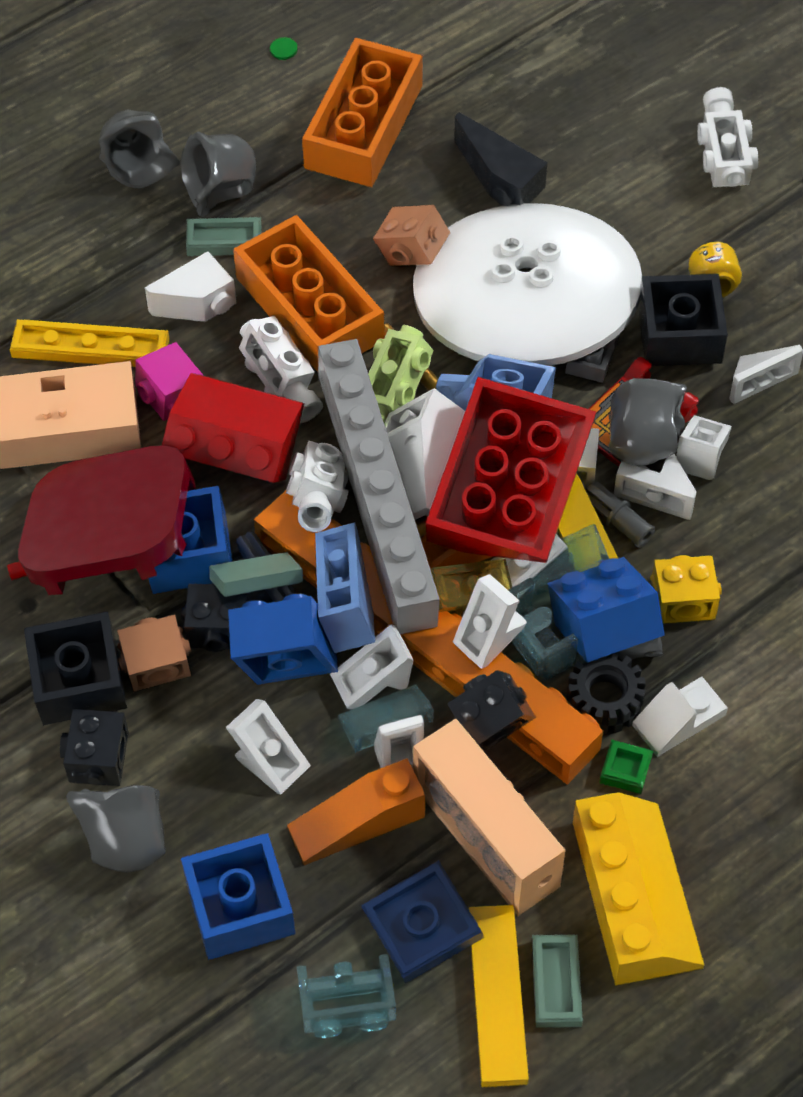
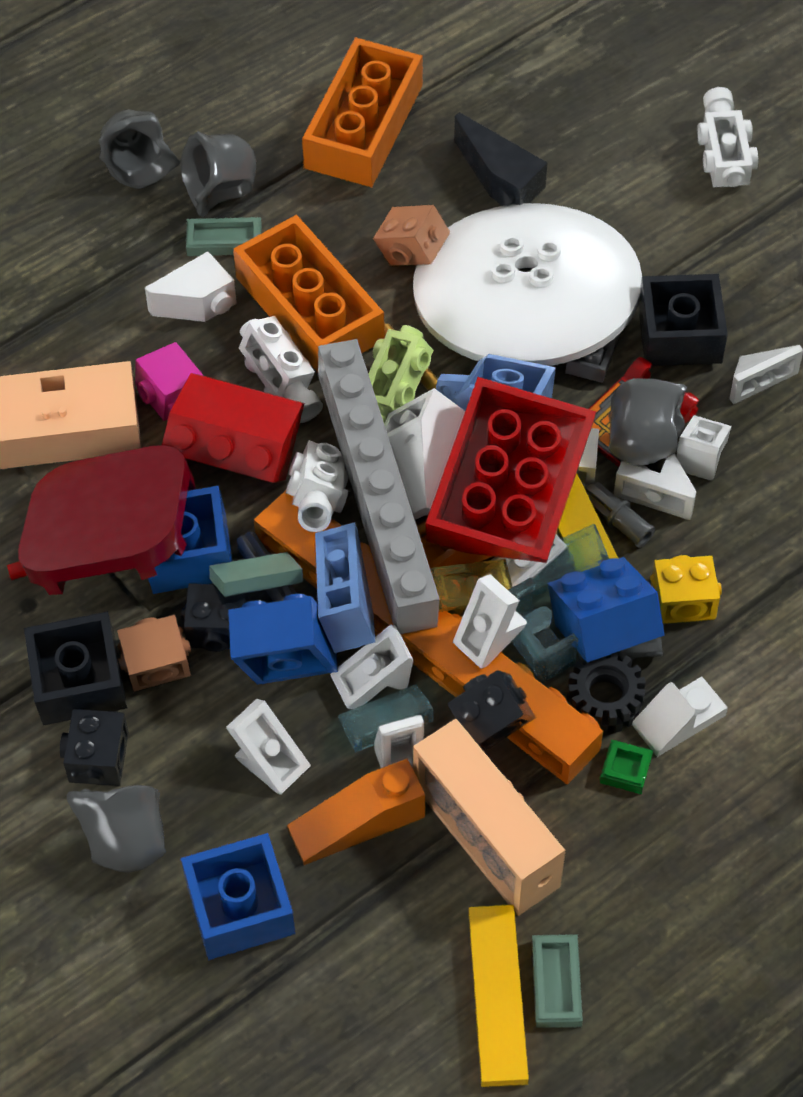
(84, 342): yellow tile -> none
(283, 48): green piece -> none
(345, 983): clear light blue window -> none
(422, 921): dark blue tile -> none
(635, 888): yellow slope -> none
(717, 259): yellow head -> none

